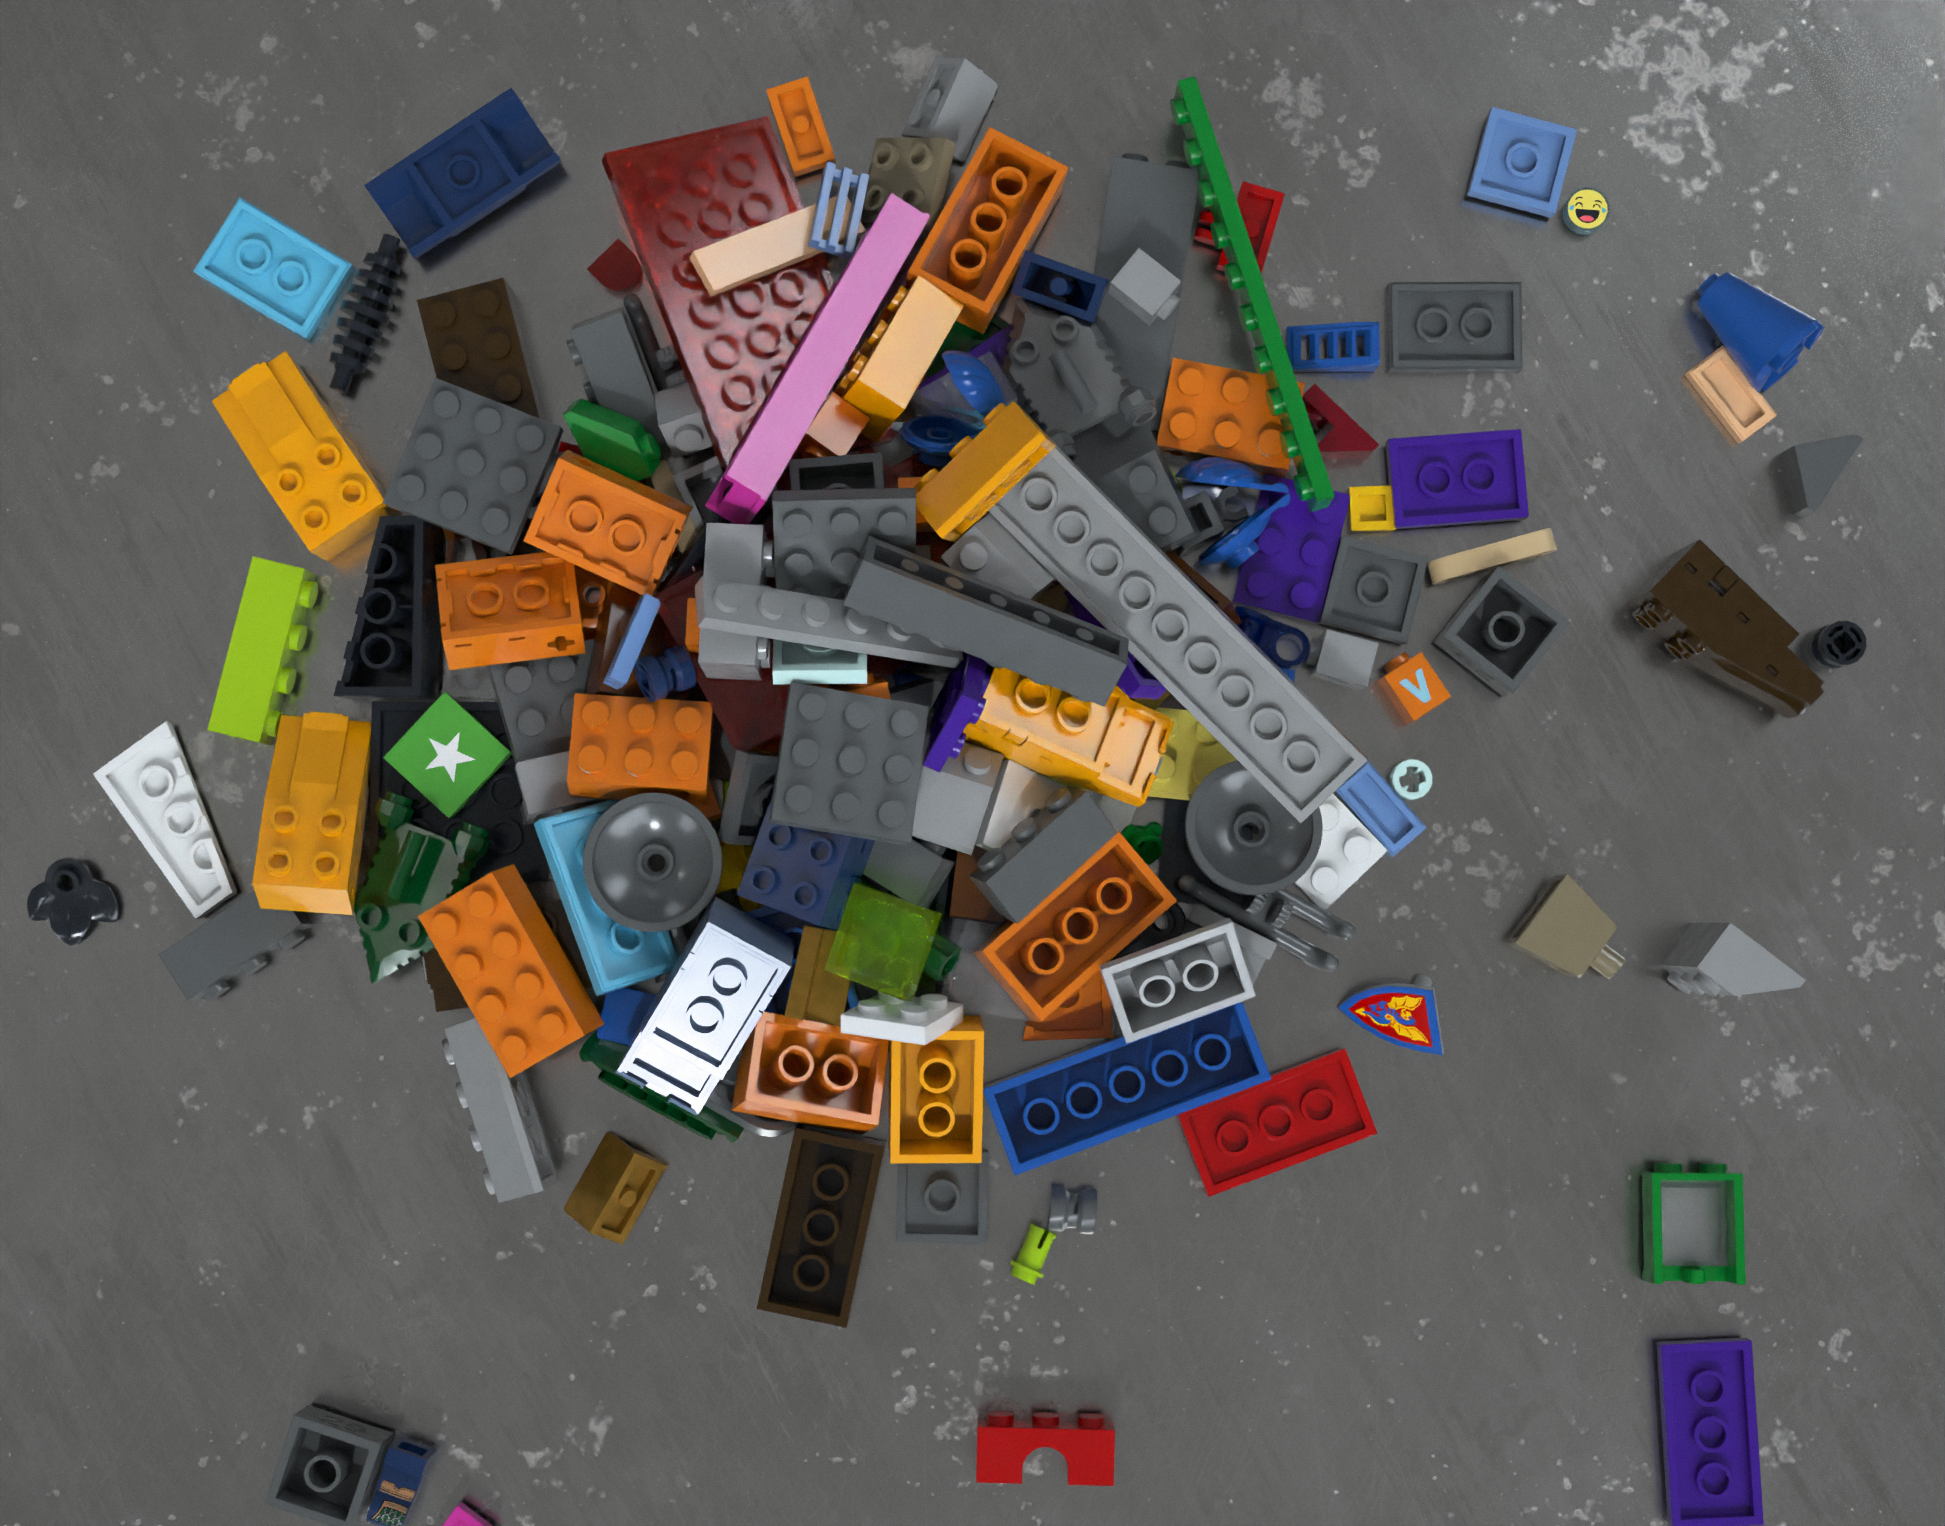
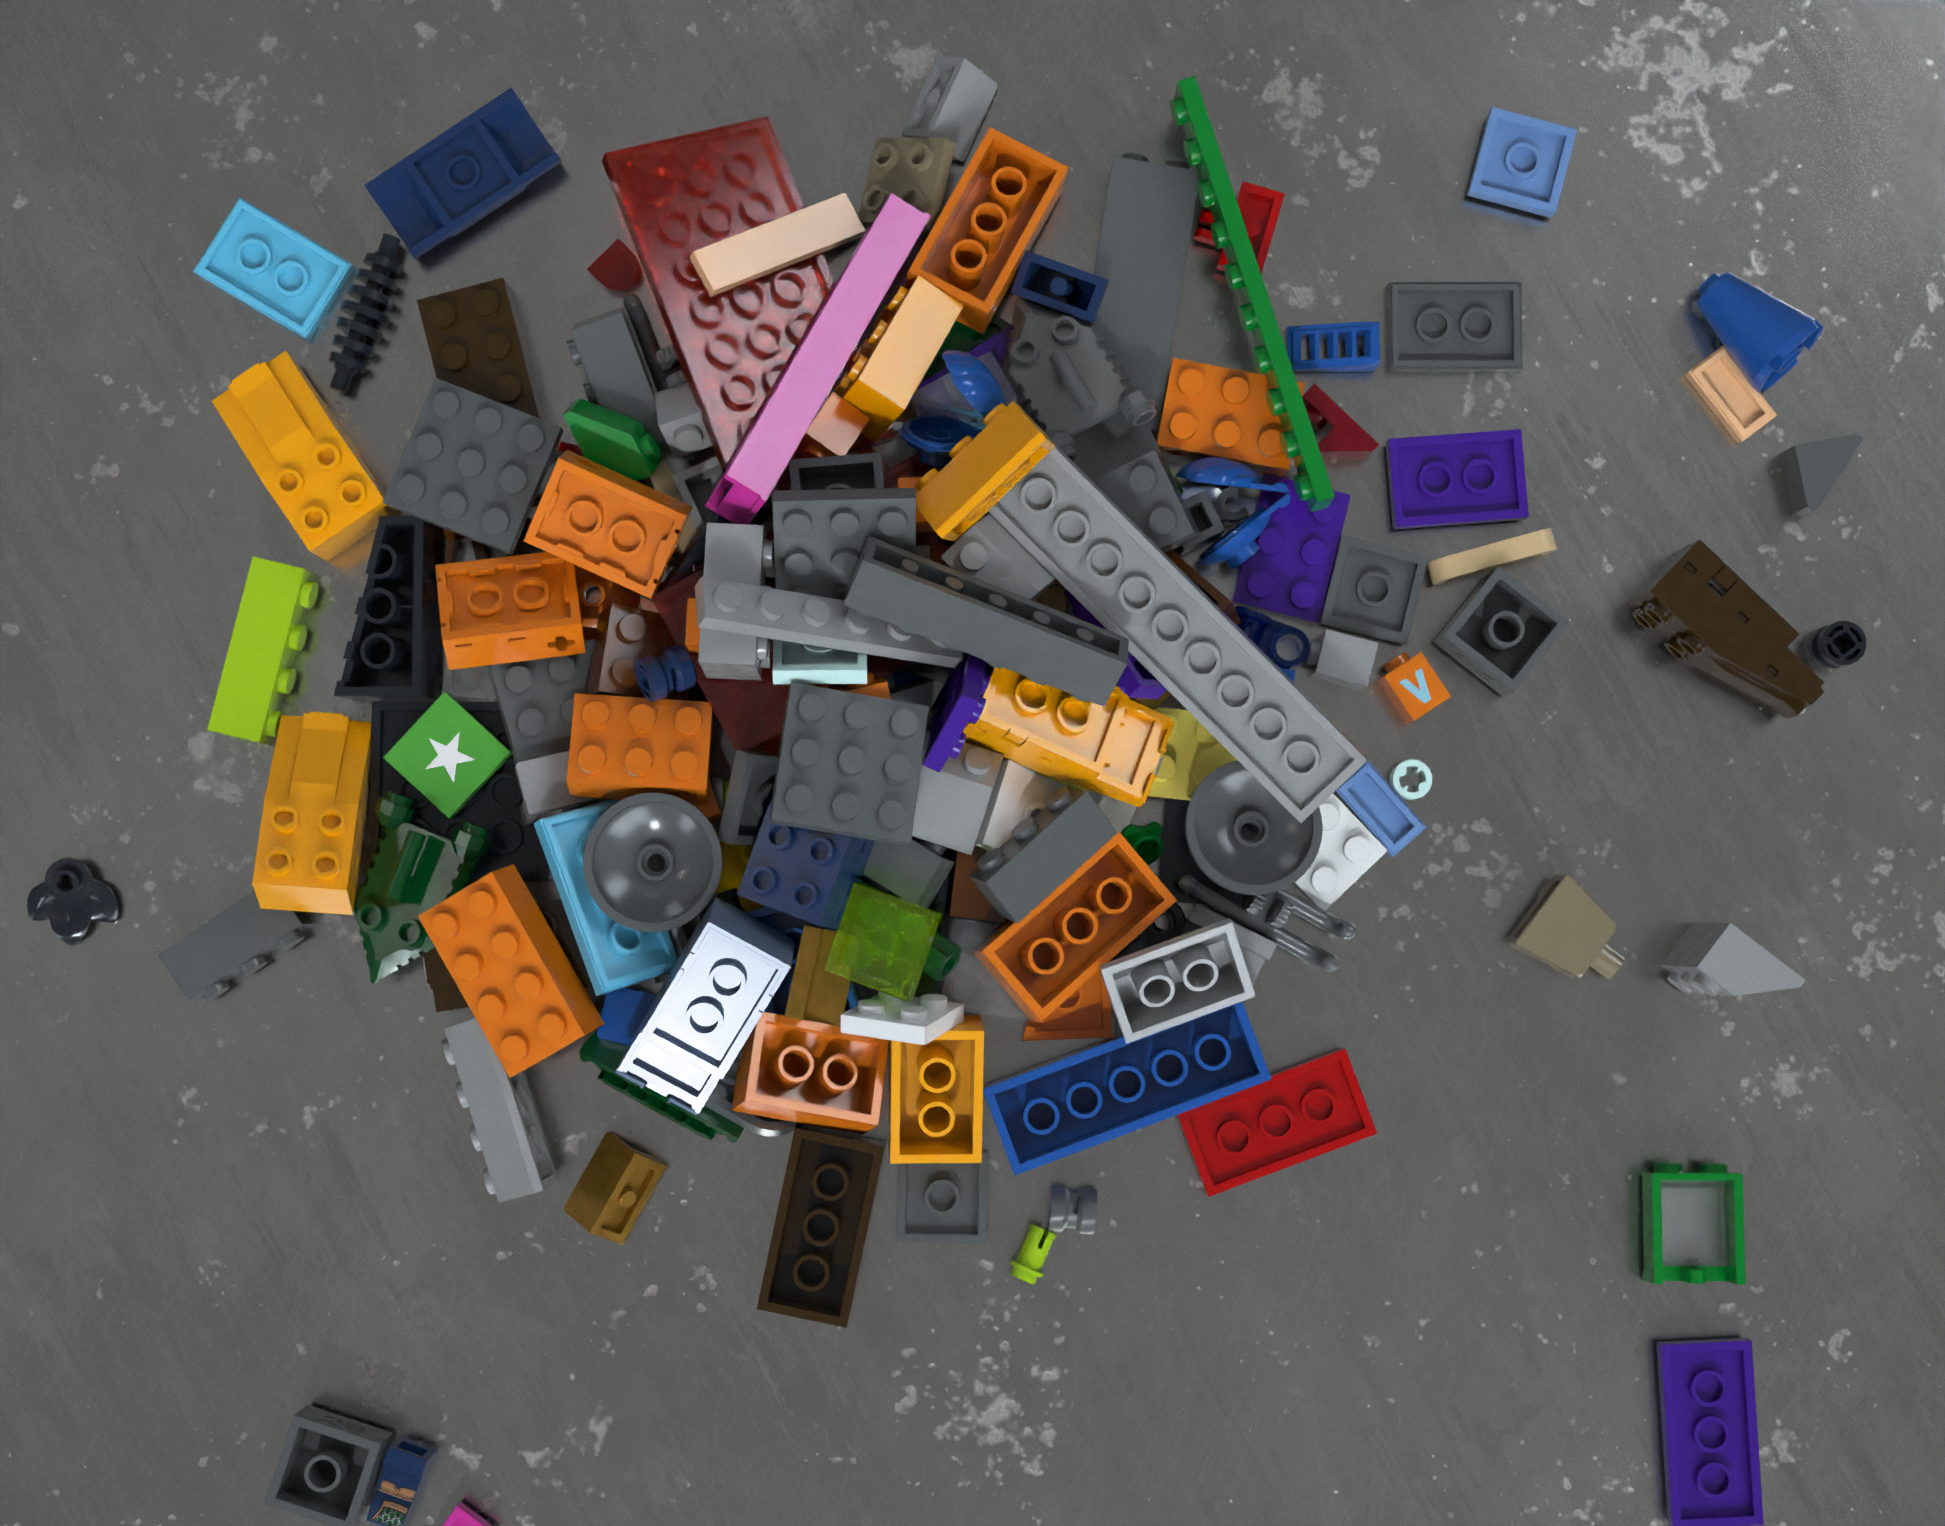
(165, 811): white wing -> none
(632, 641): medium blue tile -> none
(801, 126): orange plate -> none
(845, 179): medium blue tile -> none
(1007, 1441): red arch -> none
(1145, 288): light grey brick -> none
(1370, 509): yellow tile -> none
(1399, 1014): shield -> none
(1585, 211): tile -> none

